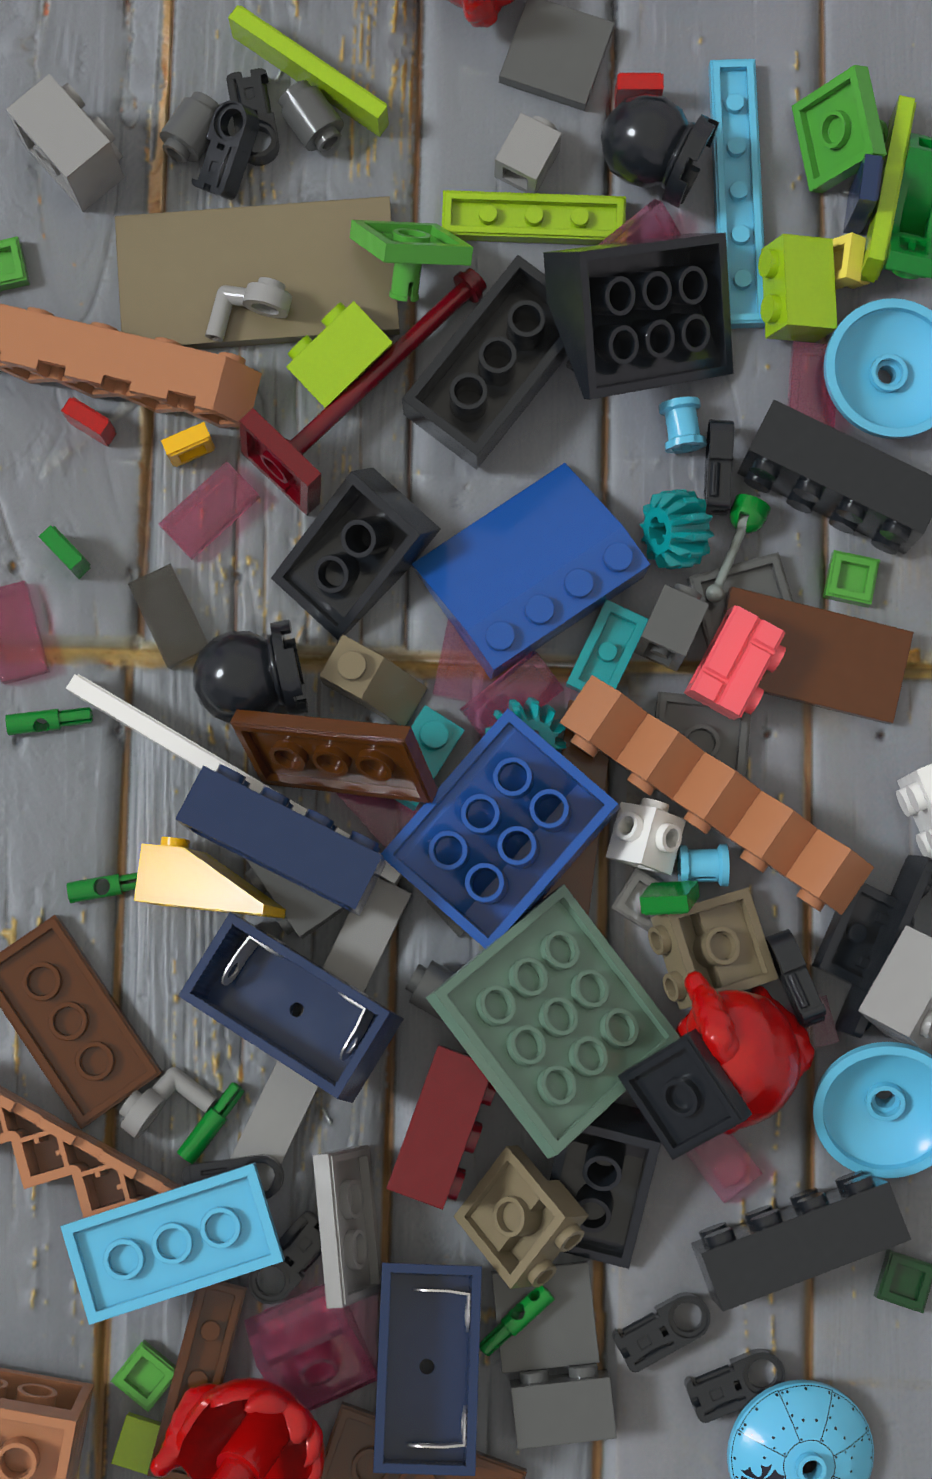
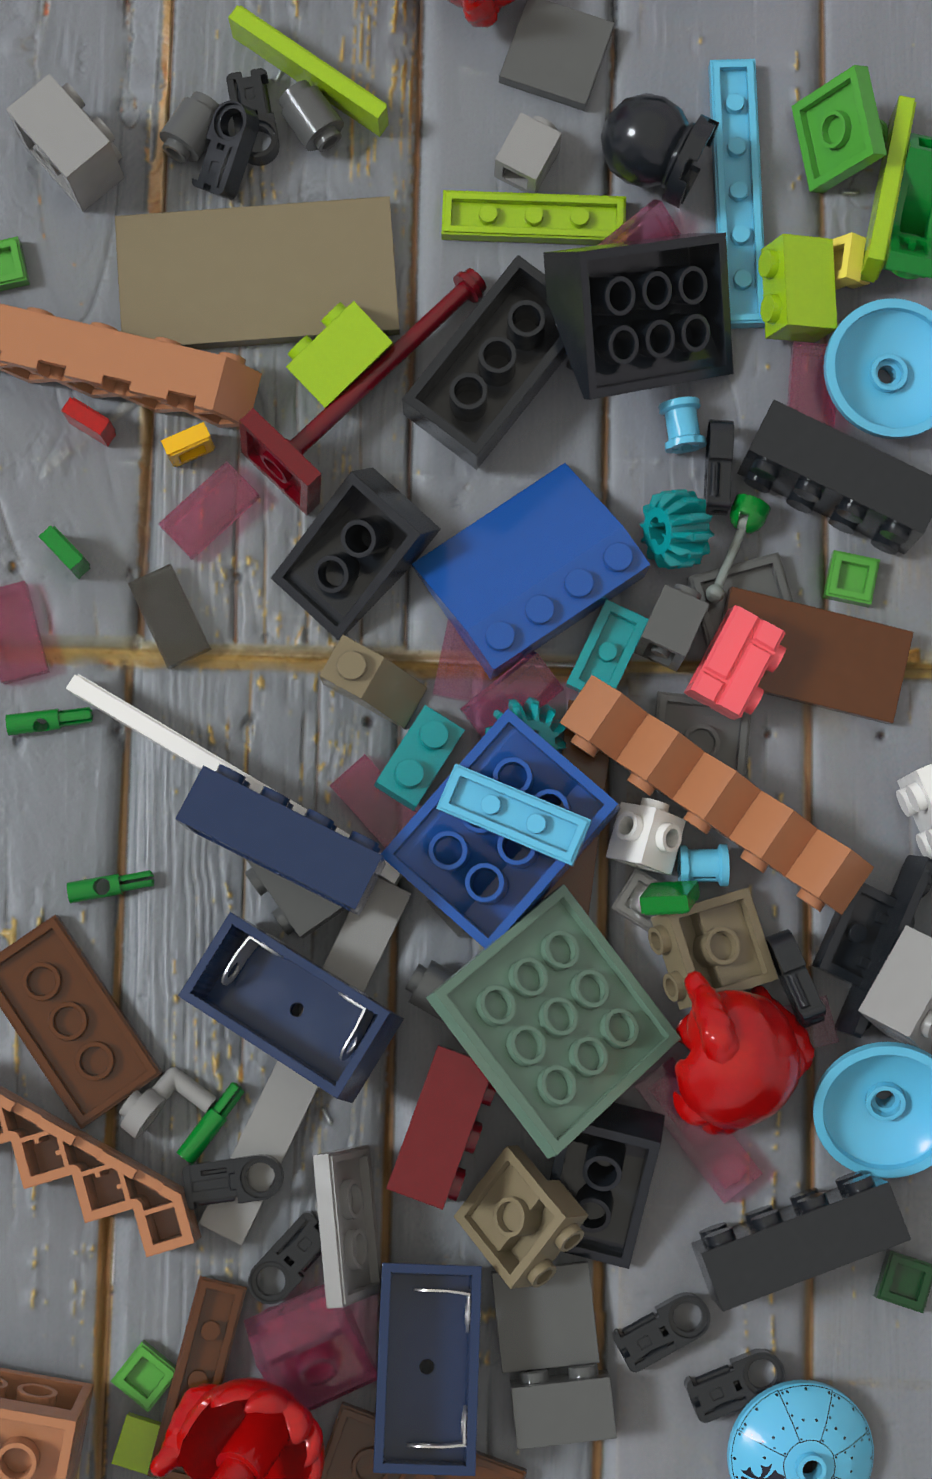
(172, 1243): medium azure plate -> none
(195, 880): slope -> none
(250, 673): black tile -> none
(262, 297): light grey plate -> none
(335, 755): reddish brown tile -> none
(409, 247): bright green tile -> none
(511, 1325): green pin -> none
(514, 814): none -> medium azure tile
(637, 83): red tile -> none
(684, 1094): black tile -> none
(863, 194): dark blue tile -> none

